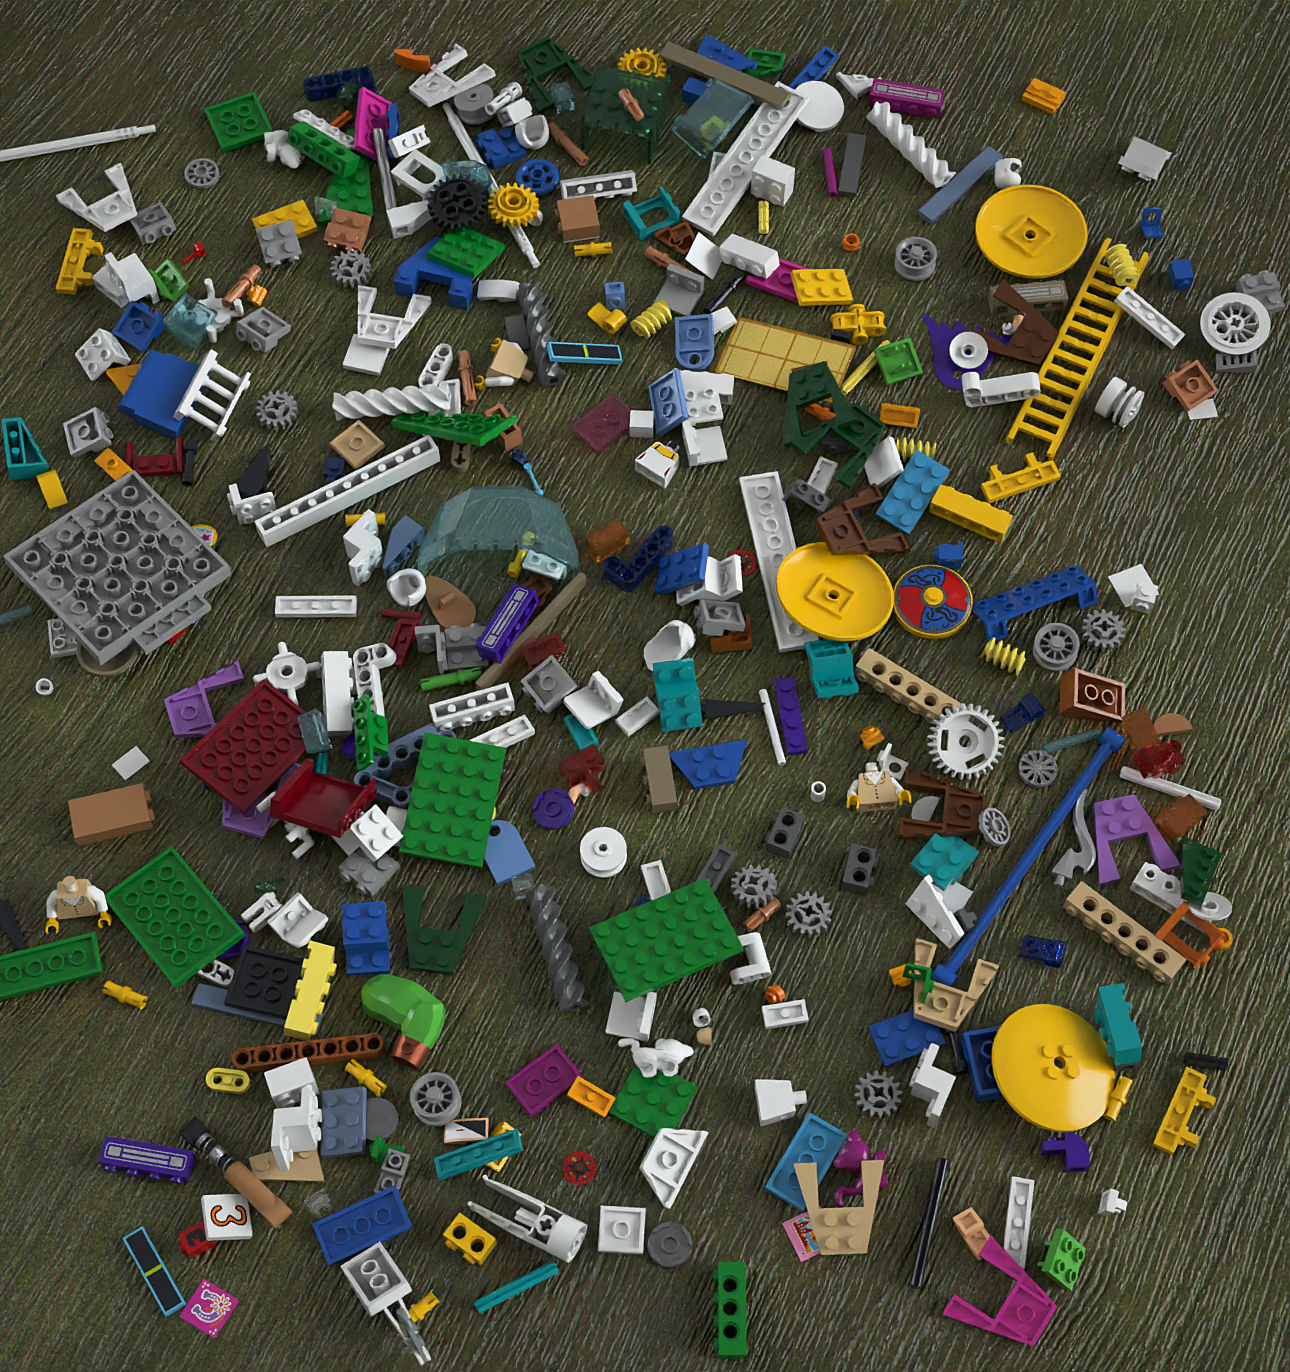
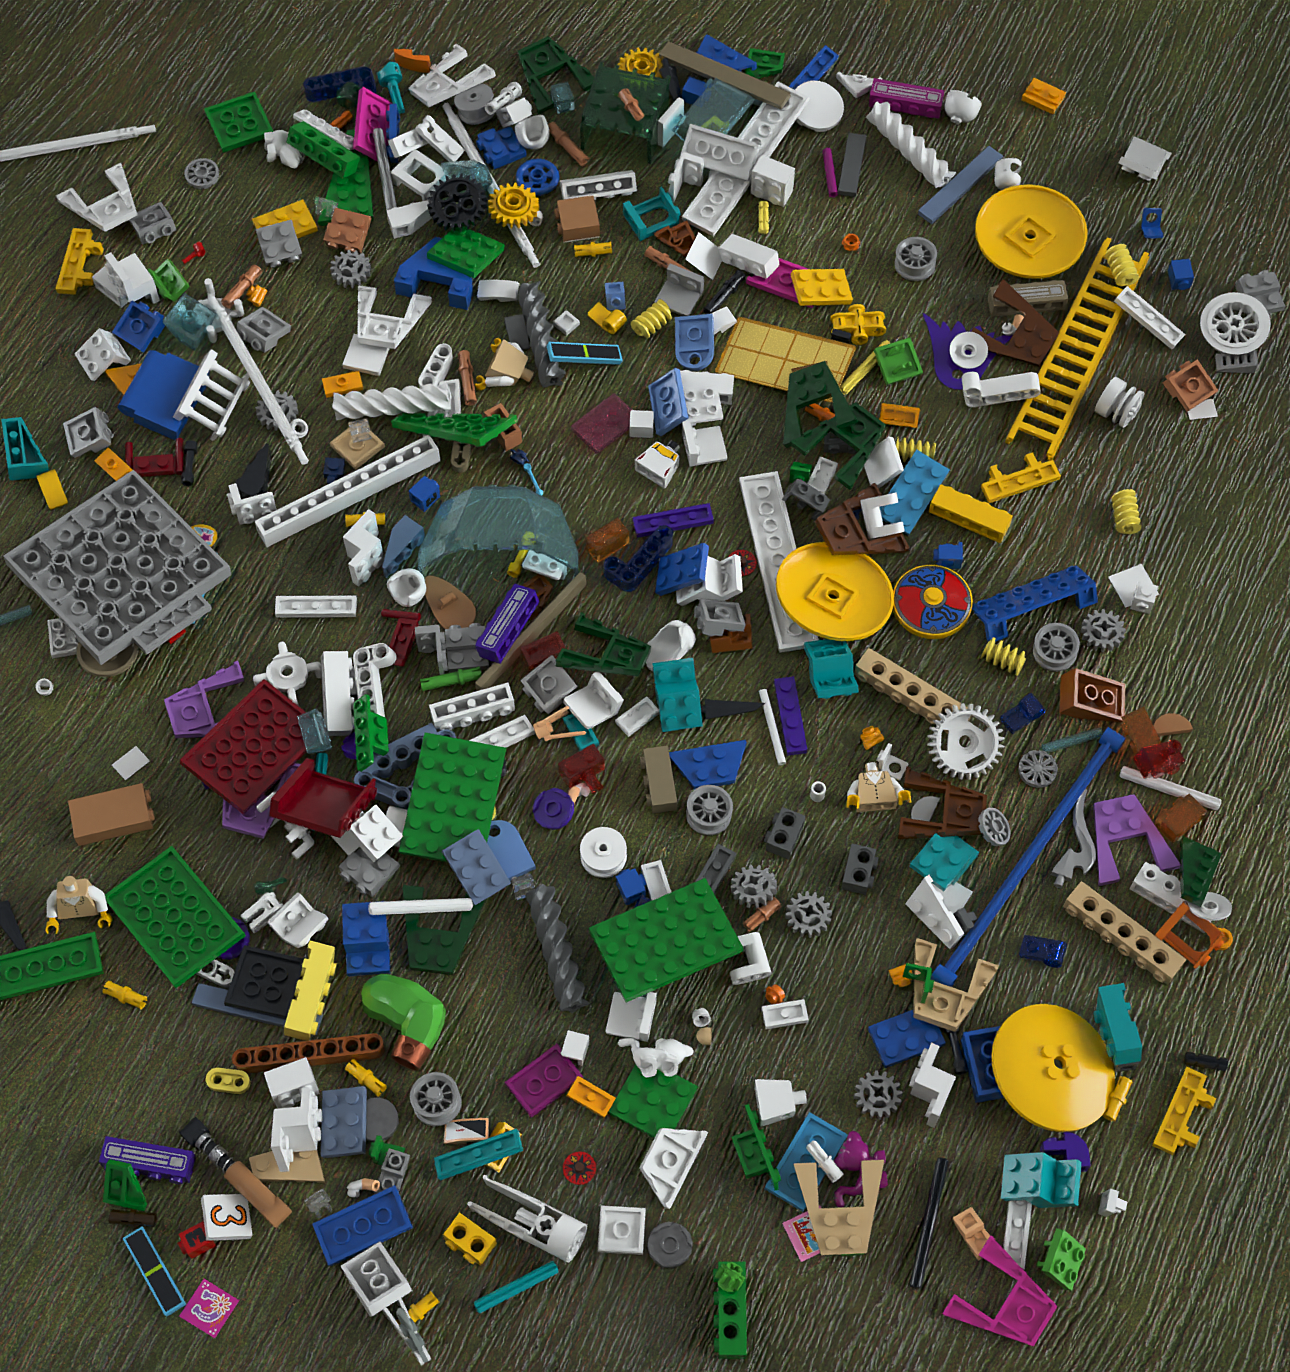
(122, 1186): none -> green wing
(132, 1218): none -> dark brown pin
(258, 380): none -> white axle
(302, 424): none -> white plate
(342, 384): none -> light orange plate
(360, 430): none -> clear tile
(362, 1184): none -> arm
(389, 78): none -> teal piece
(420, 906): none -> white axle
(424, 493): none -> blue brick
(439, 139): none -> white plate
(476, 867): none -> sand blue plate
(544, 727): none -> light nougat plant
(566, 323): none -> white tile
(575, 1046): none -> white panel
(621, 656): none -> dark green wing
(630, 885): none -> blue brick
(666, 122): none -> white tile
(674, 88): none -> black bar
(675, 519): none -> dark purple plate
(687, 169): none -> white bracket
(709, 810): none -> light grey wheel
(721, 151): none -> white tile
(730, 1276): none -> bright green gear
(752, 1153): none -> green bracket
(800, 471): none -> green bracket
(824, 1161): none -> white axle
(873, 518): none -> white connector
(960, 107): none -> white cylinder
(1041, 1180): none -> teal bracket
(1126, 512): none -> light yellow piece

